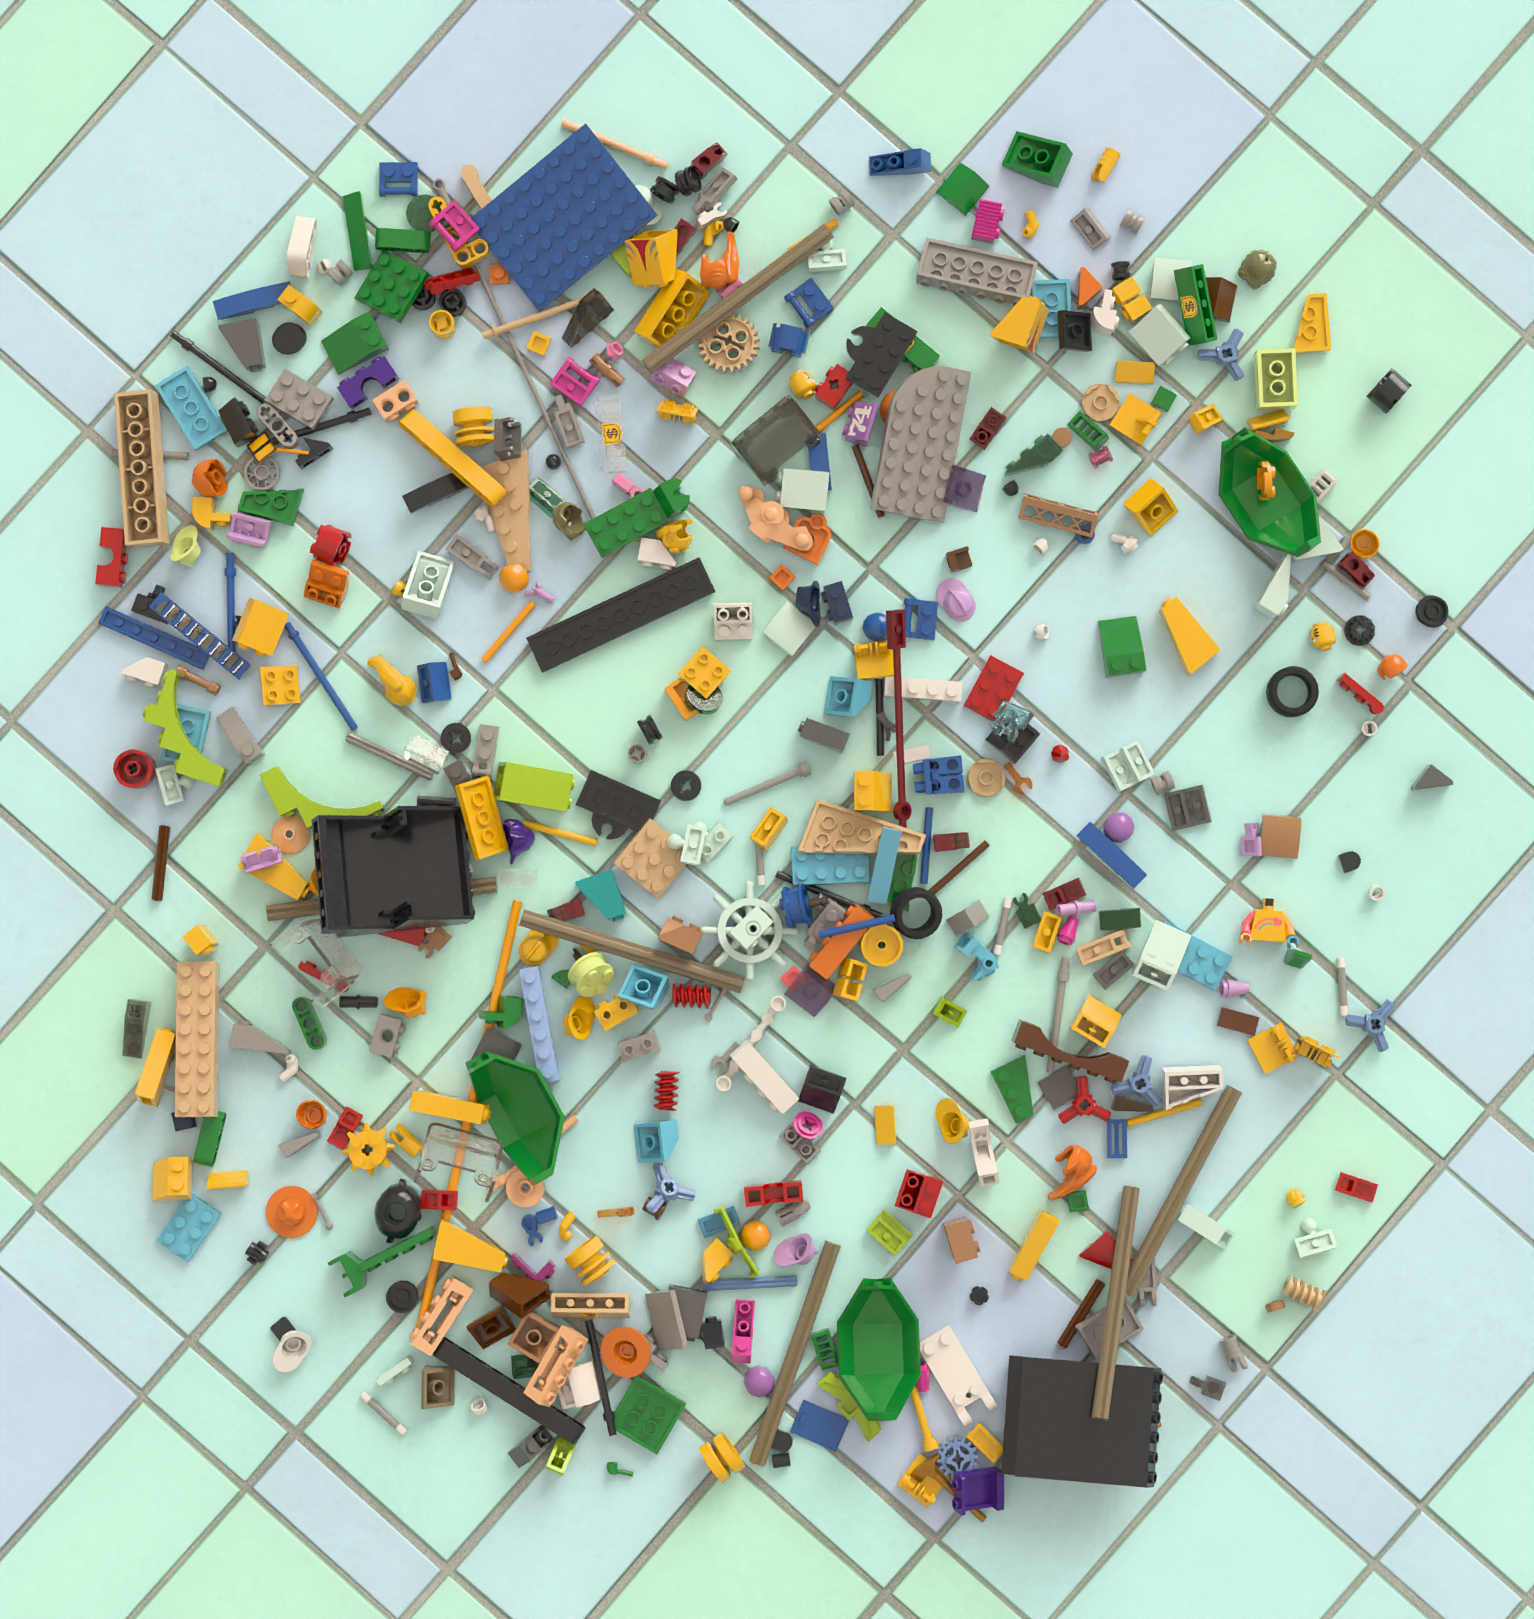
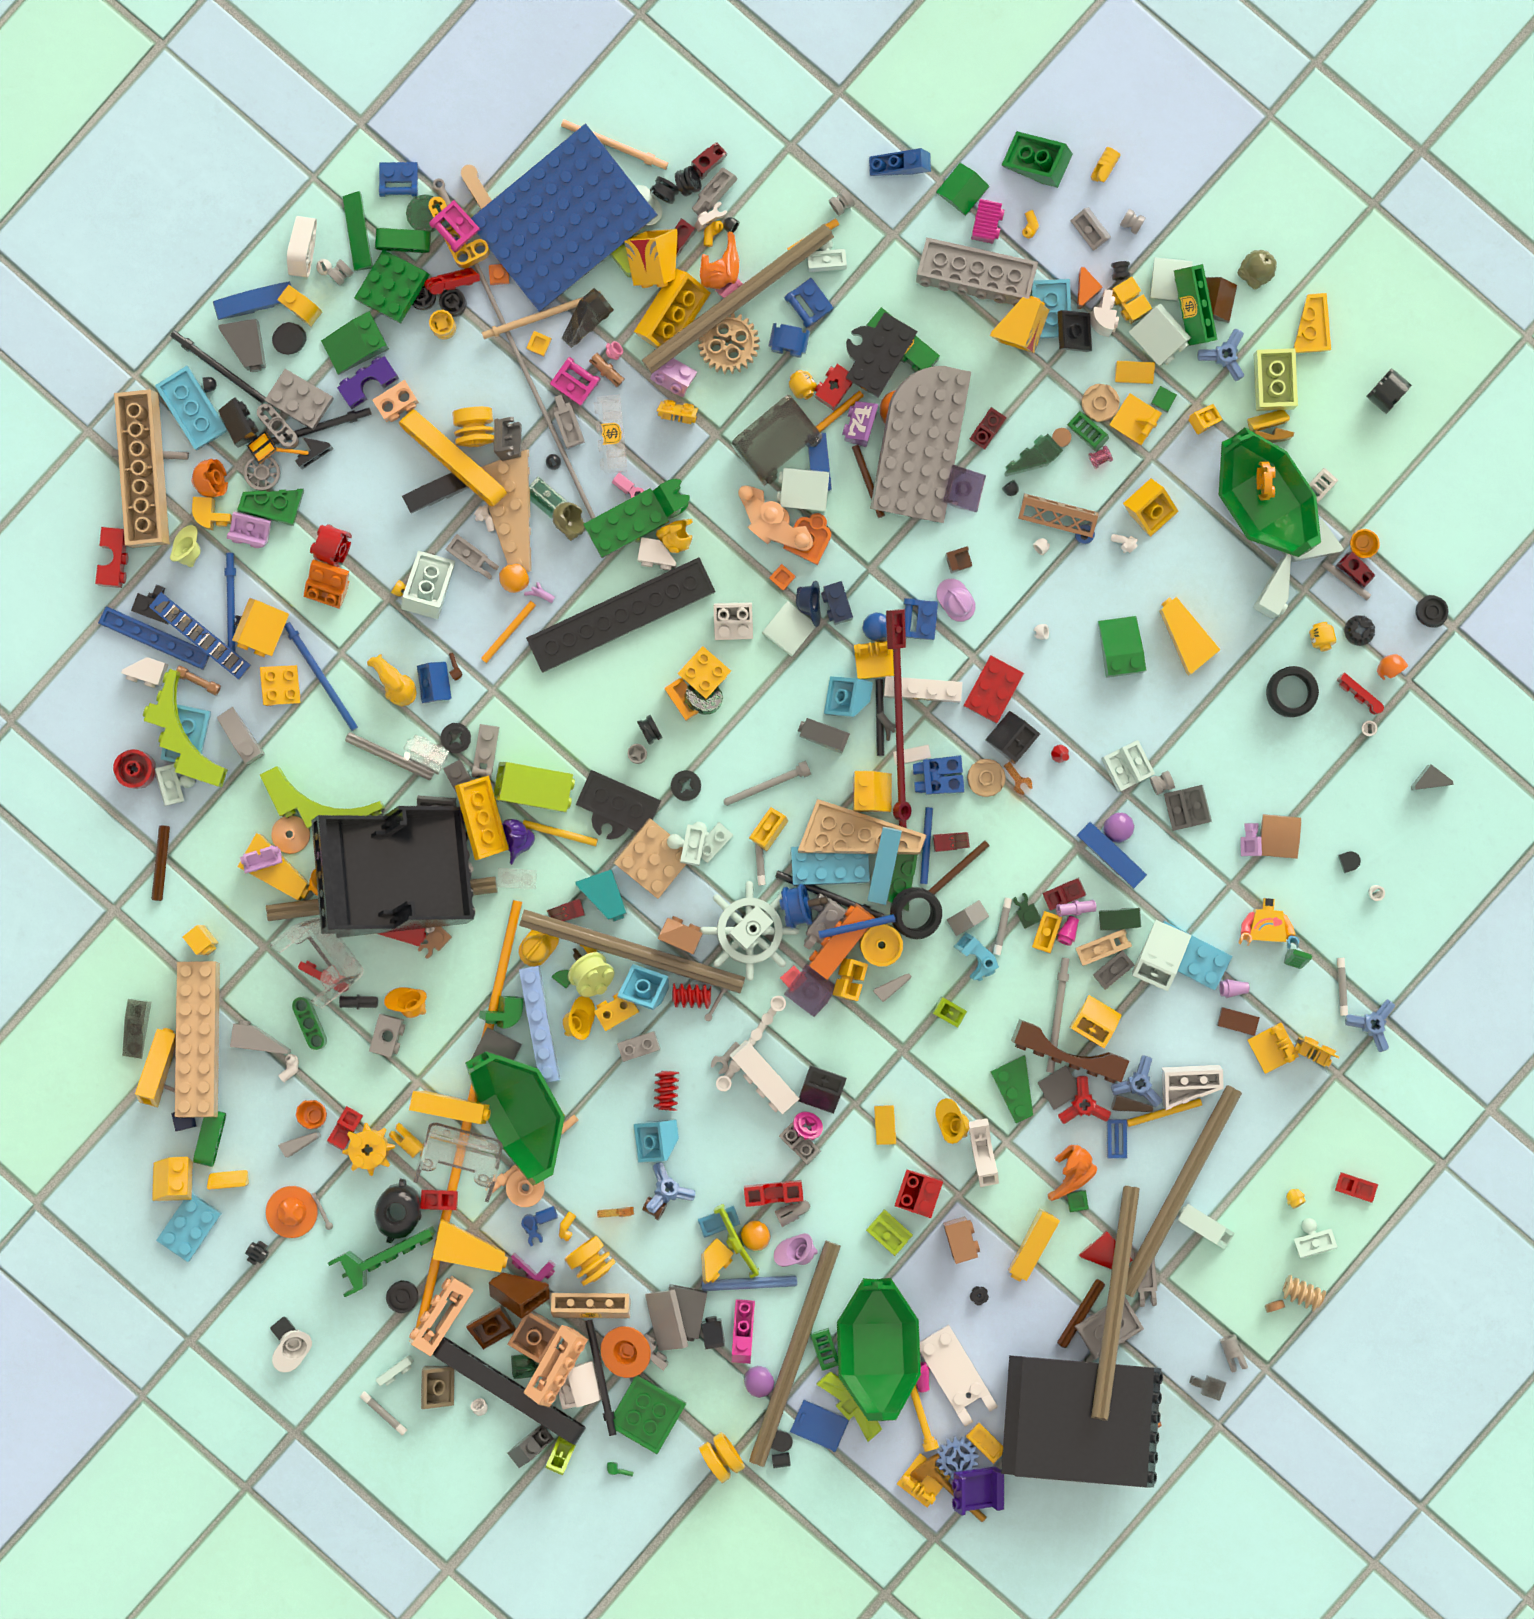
(1014, 716): clear light blue plate -> none

